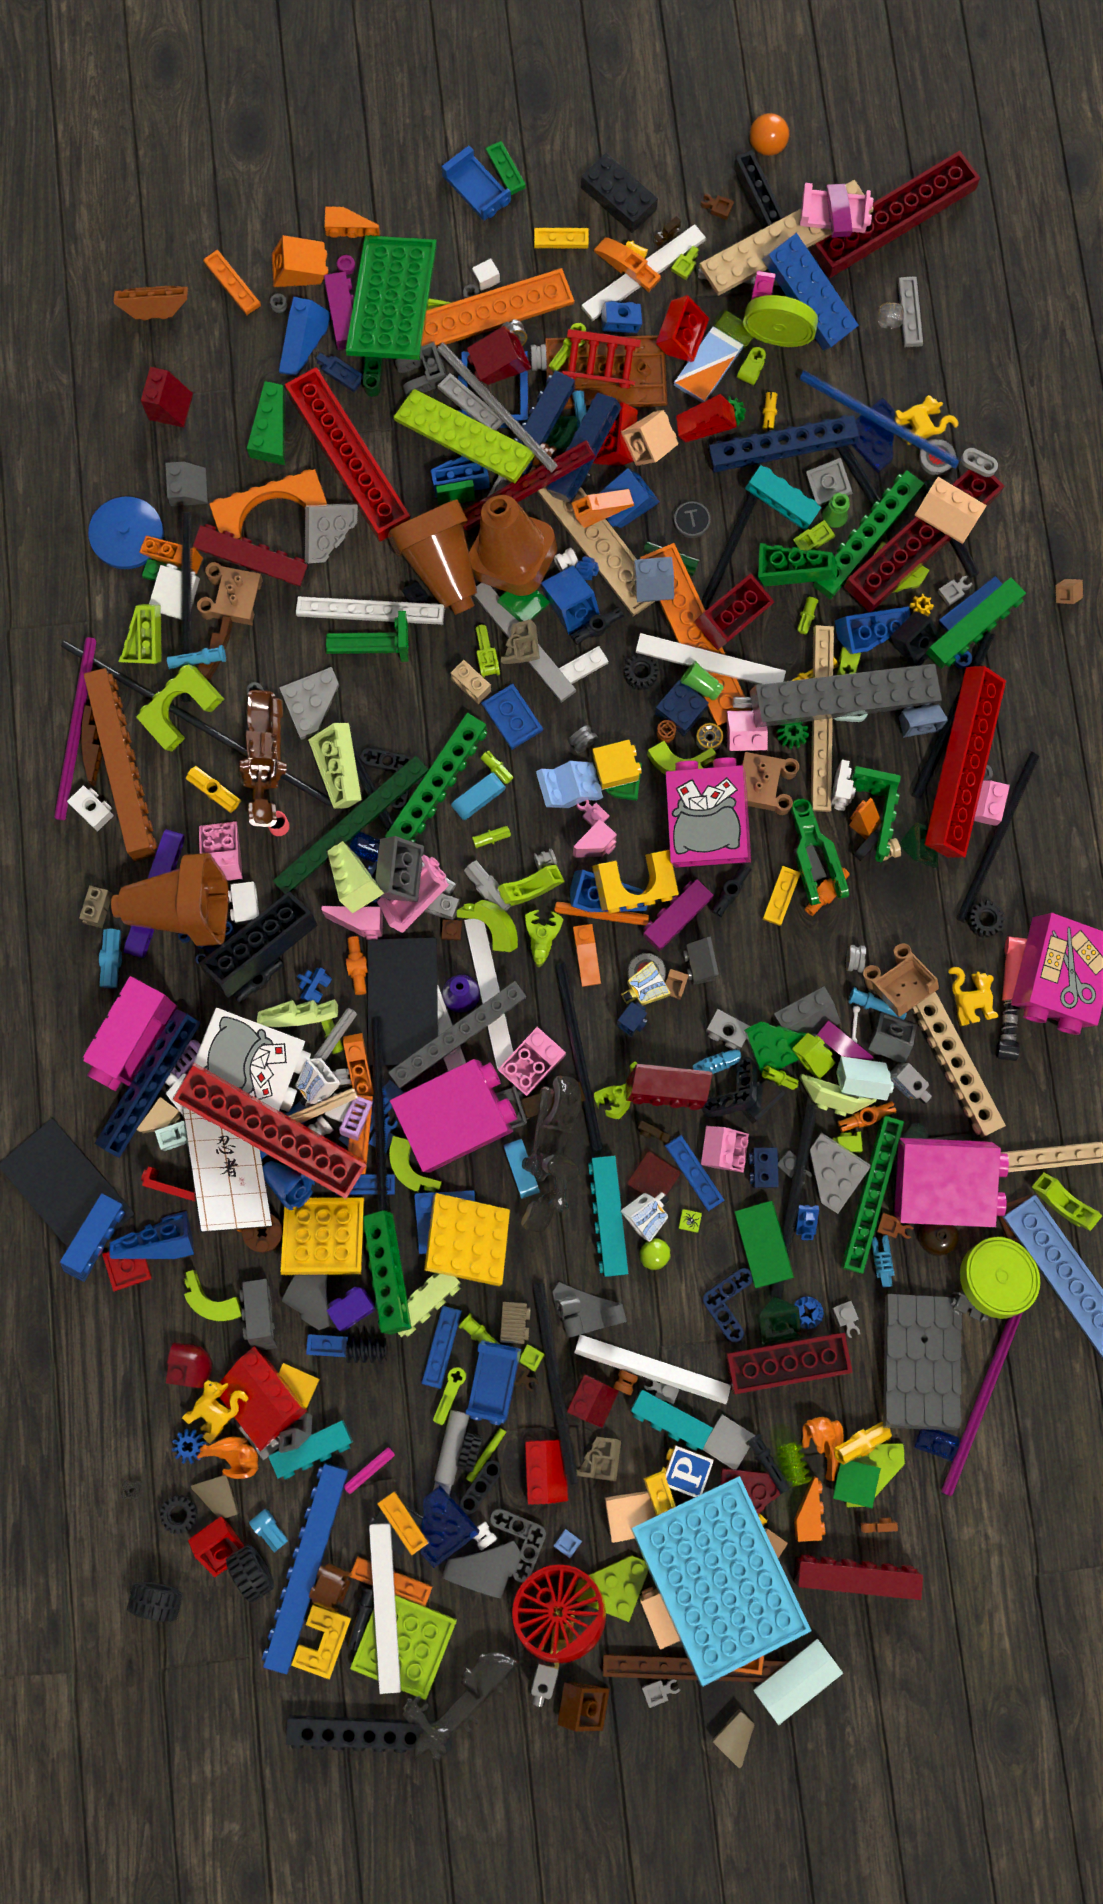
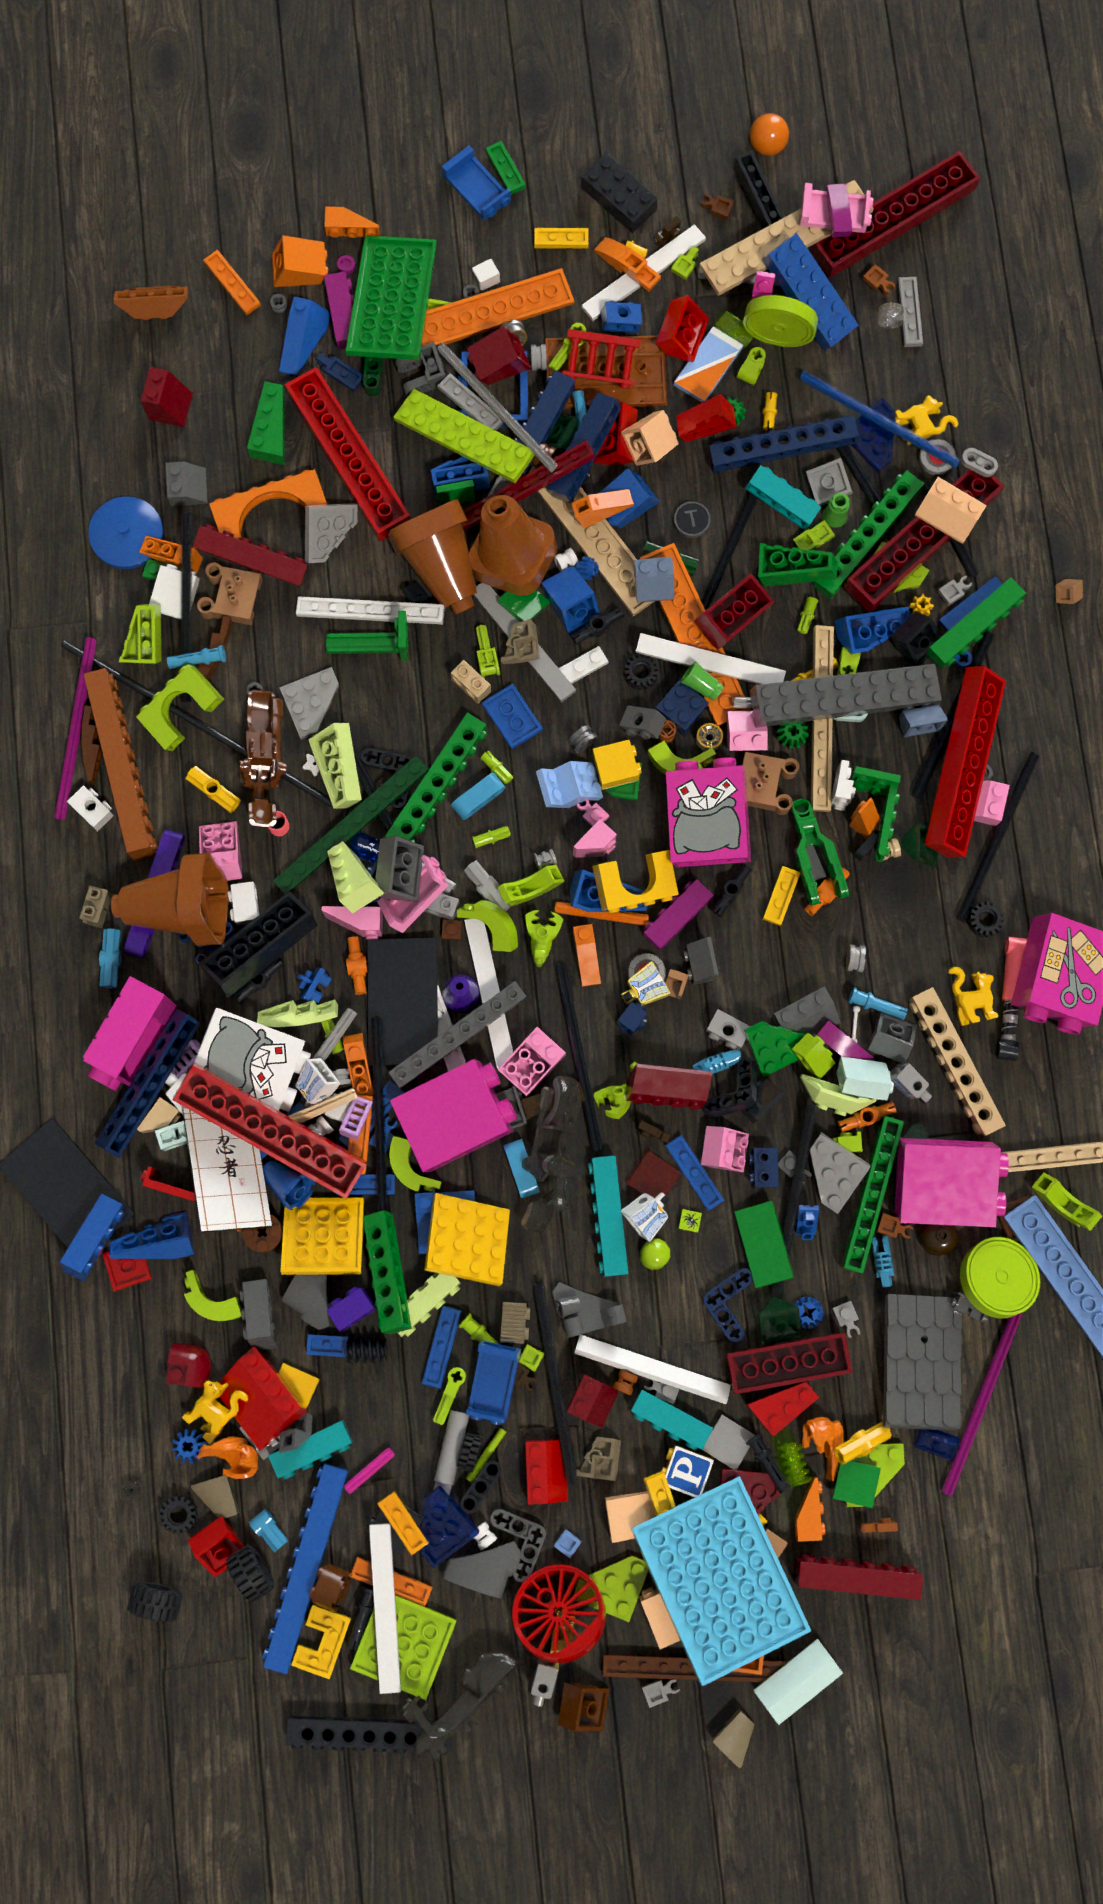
(309, 765): none -> white plate
(642, 722): none -> dark grey brick
(780, 1078): lime axle -> none
(783, 1406): none -> red wedge
(877, 279): none -> dark orange plate
(904, 984): medium nougat piece -> none

